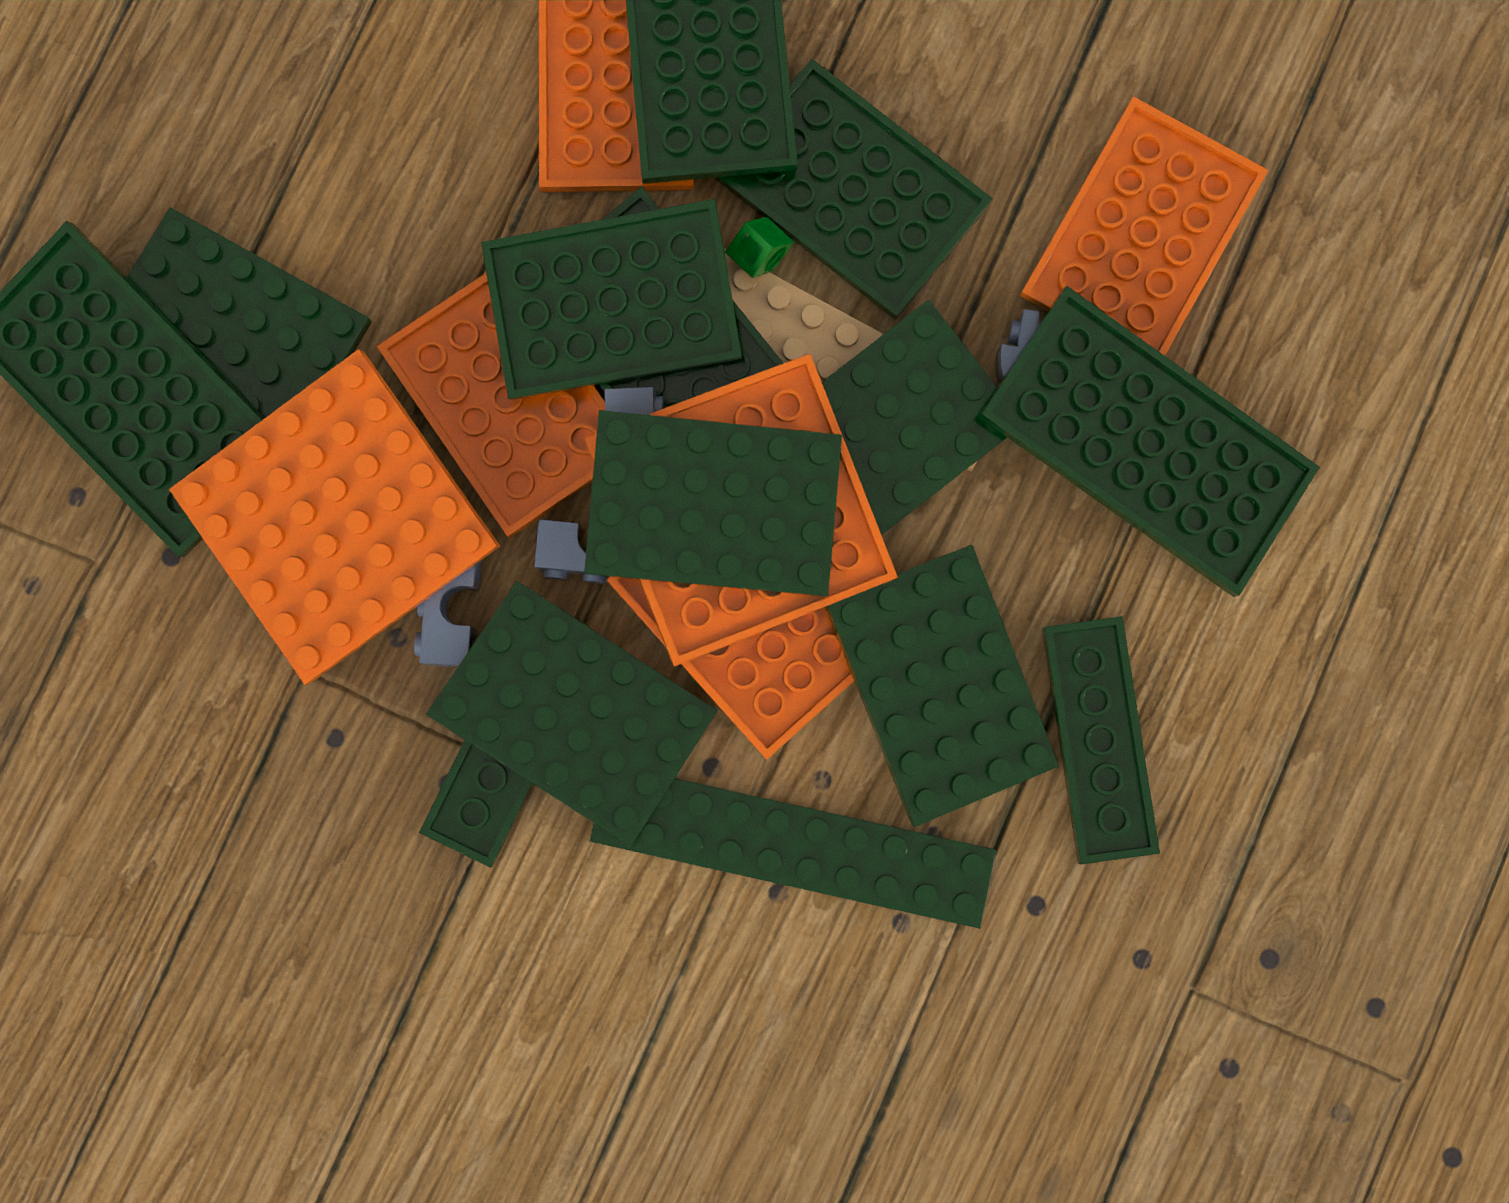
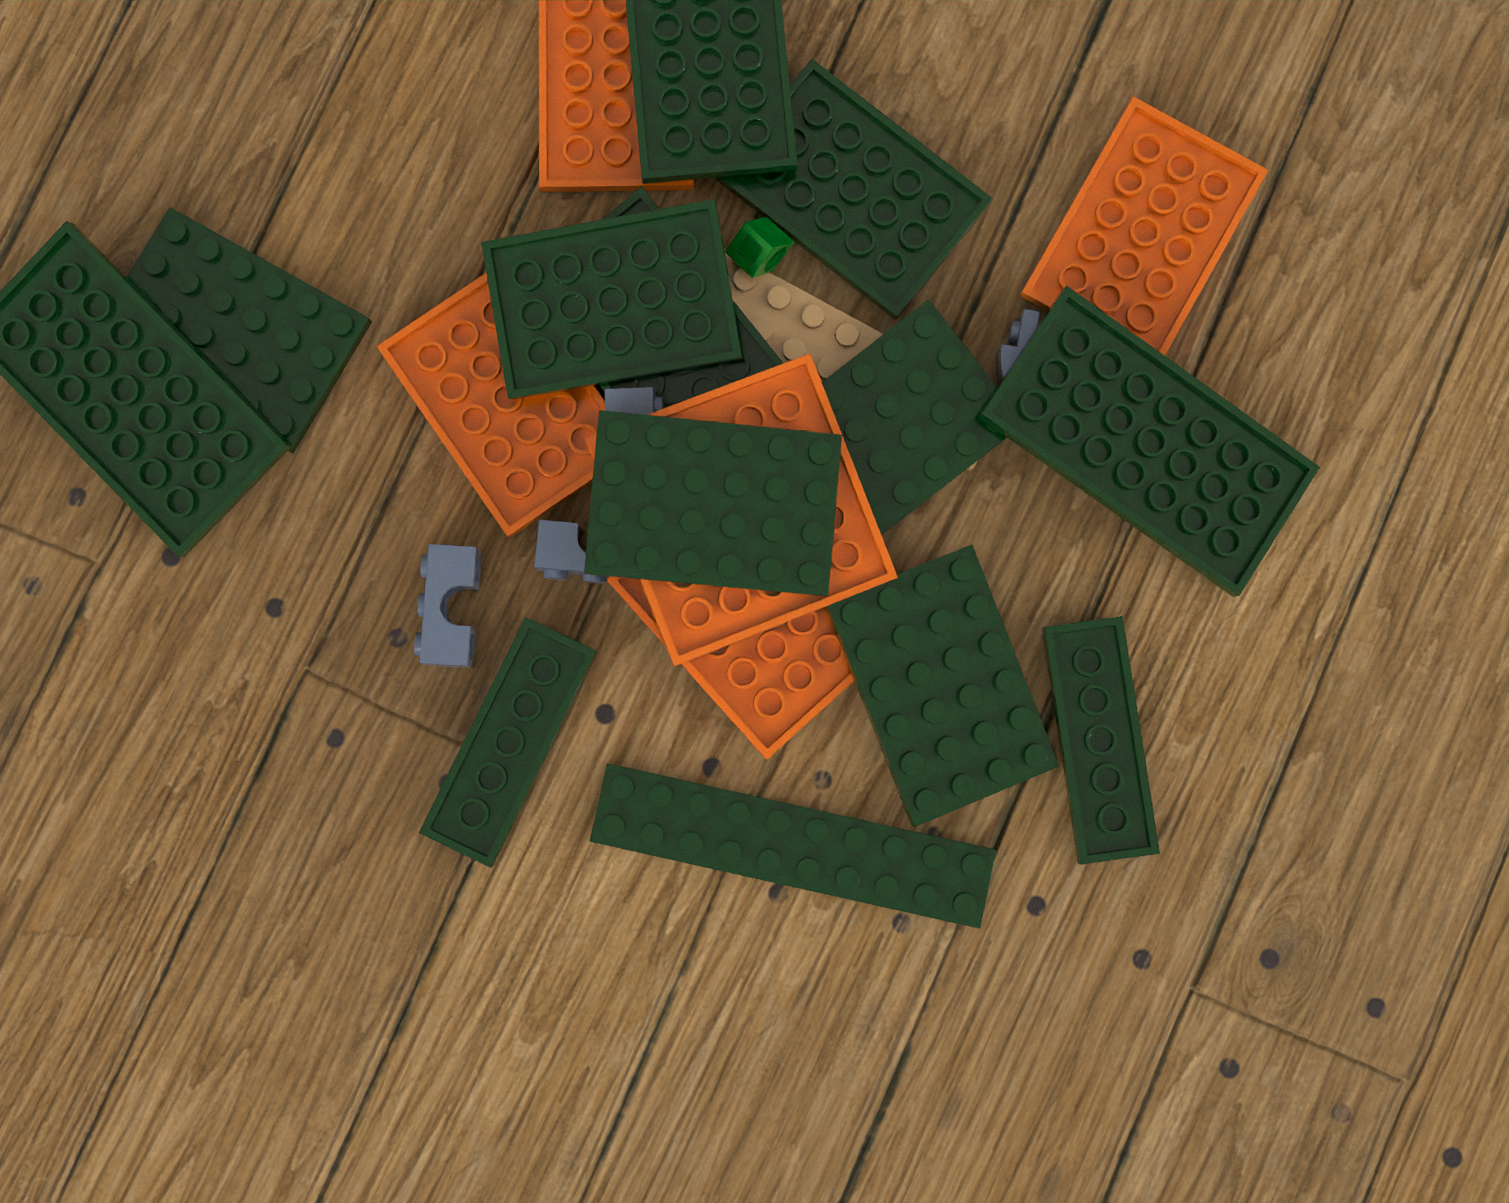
(334, 517): orange plate -> none
(572, 713): dark green plate -> none

